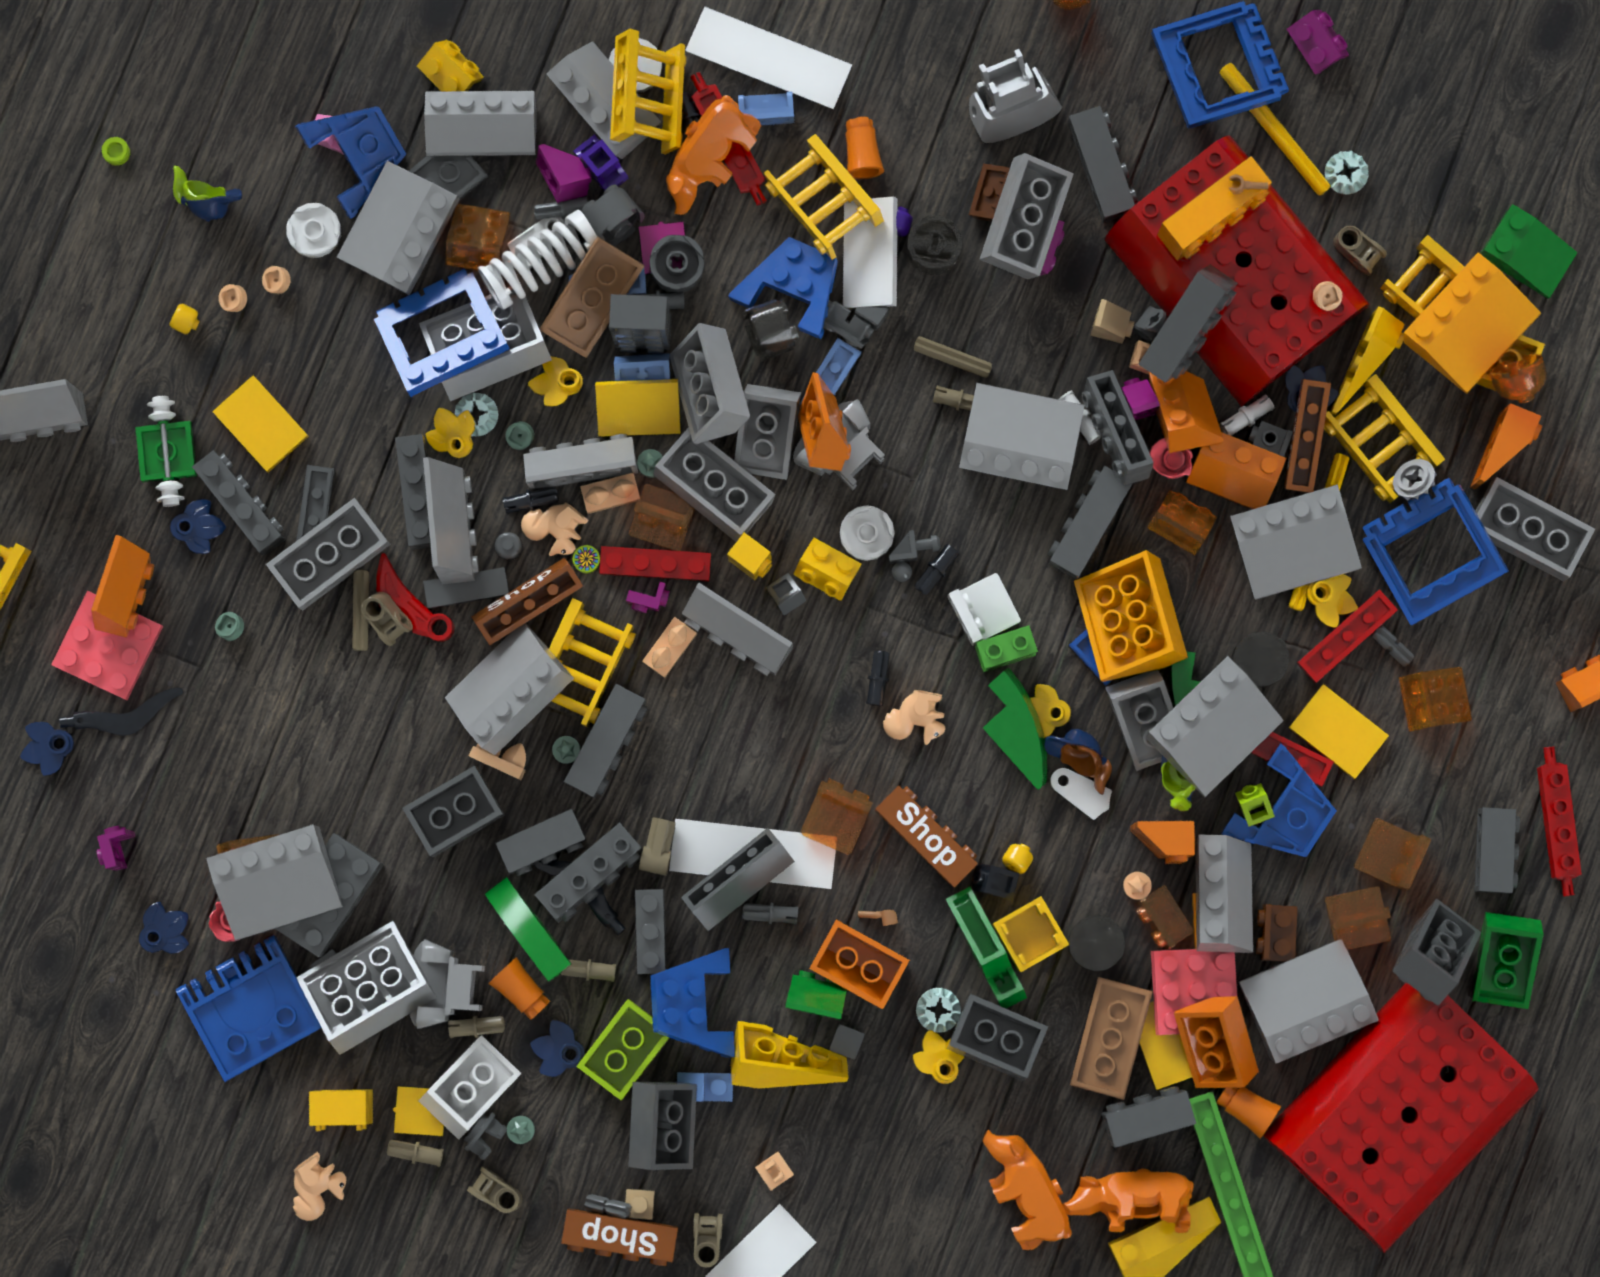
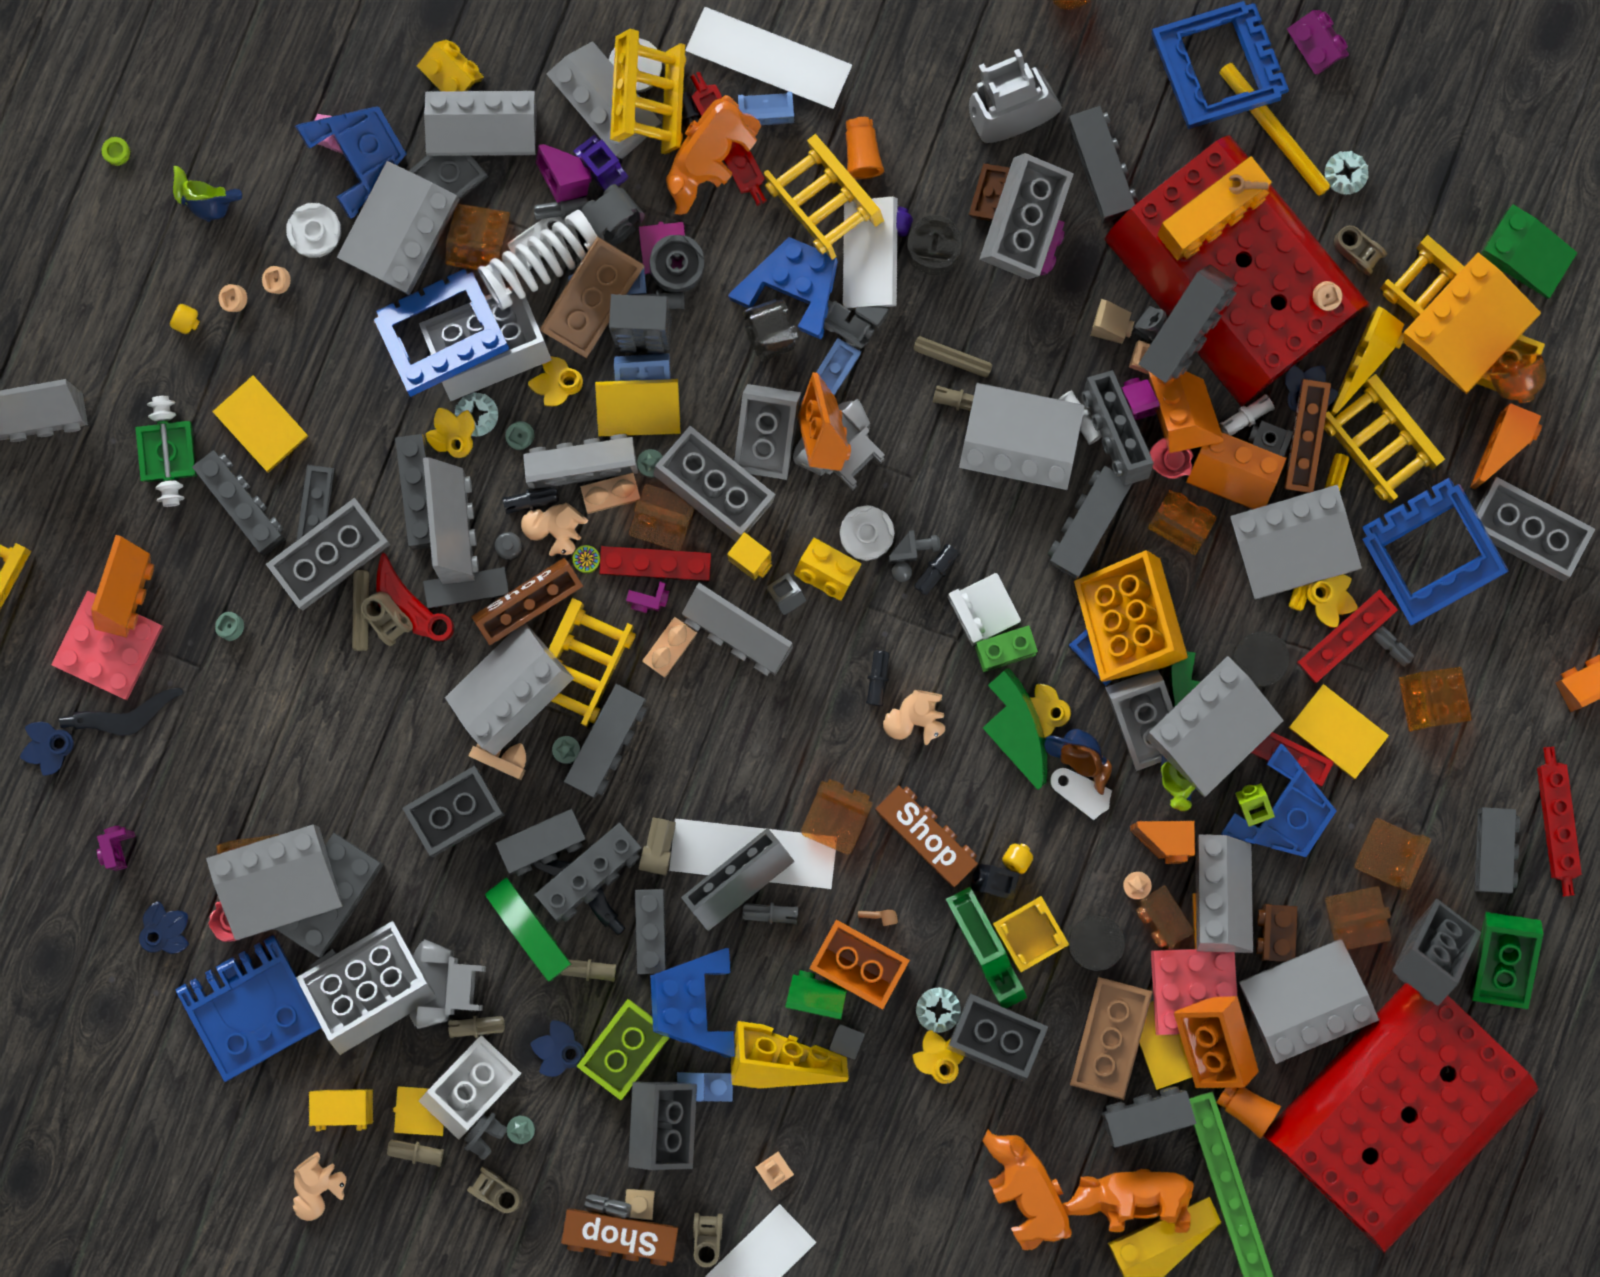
(201, 526): dark blue plate -> none
(520, 989): orange plant -> none
(709, 384): light grey slope -> none
(1411, 471): light grey gear -> none

